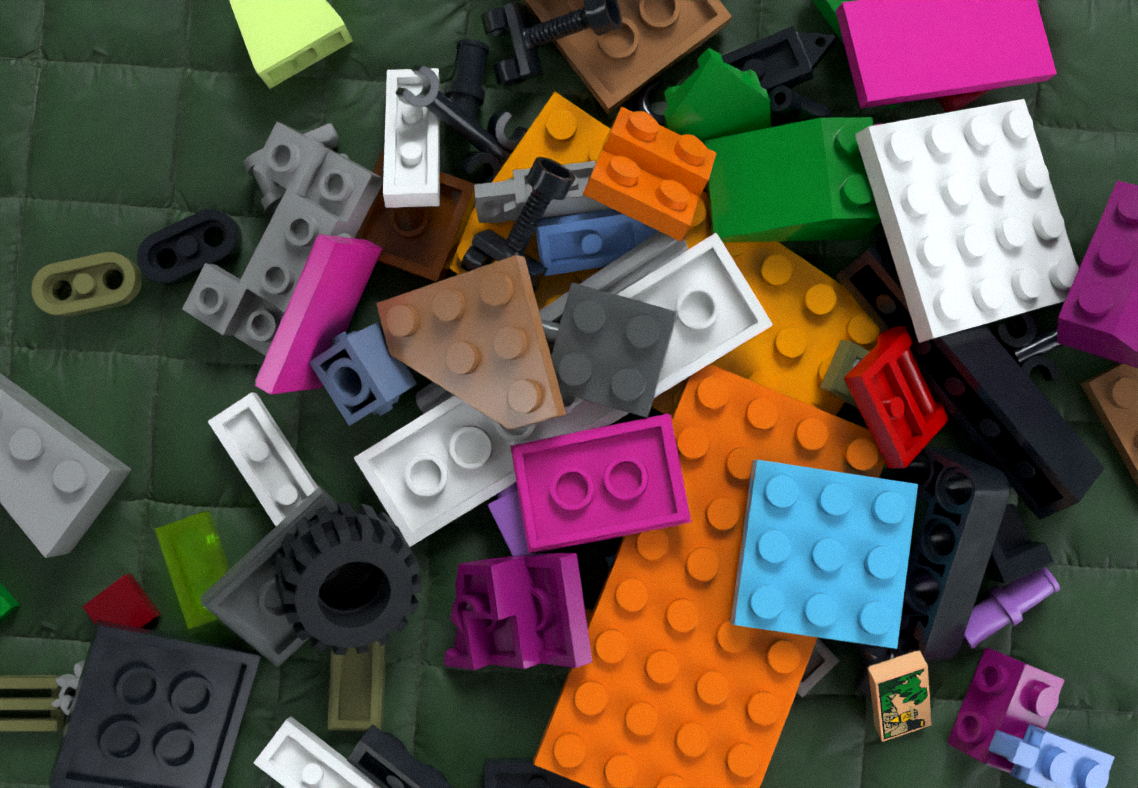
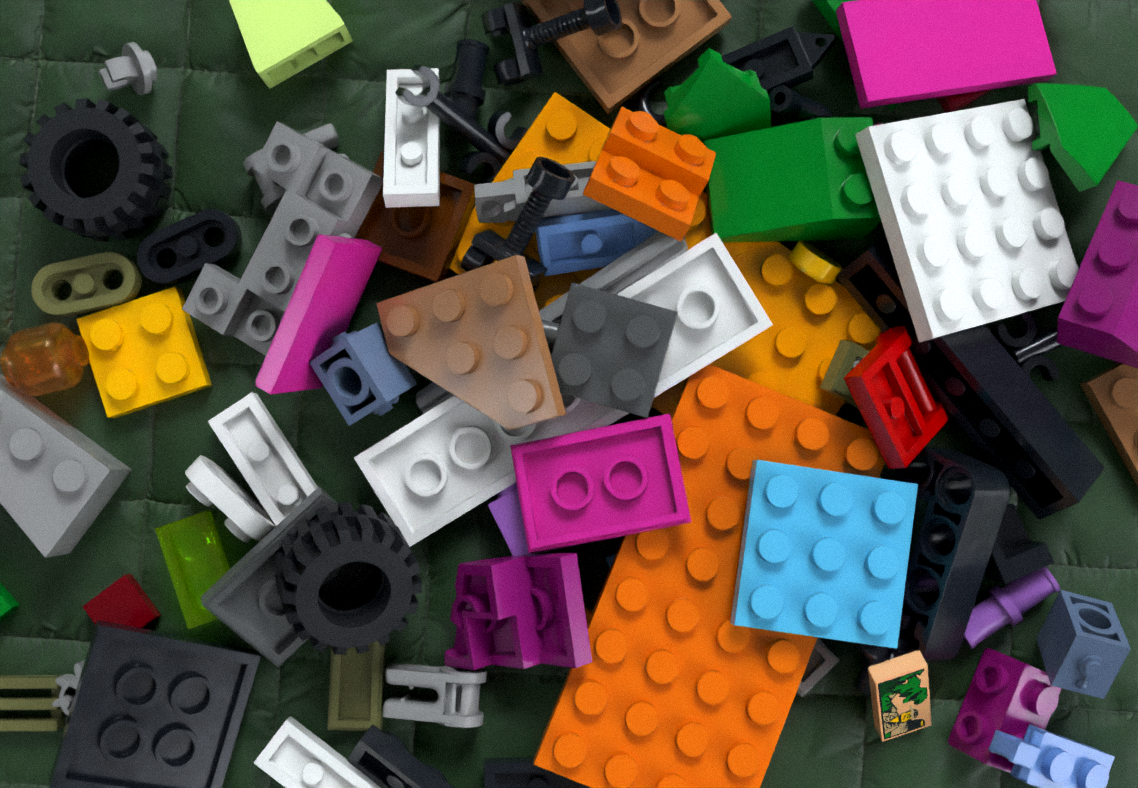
(44, 359): none -> clear orange head
(62, 148): none -> black tyre
(132, 68): none -> light grey plate
(144, 352): none -> yellow plate
(214, 486): none -> white plate
(450, 708): none -> light grey piece
(815, 263): none -> yellow tile
(1082, 128): none -> green slope
(1082, 644): none -> sand blue head

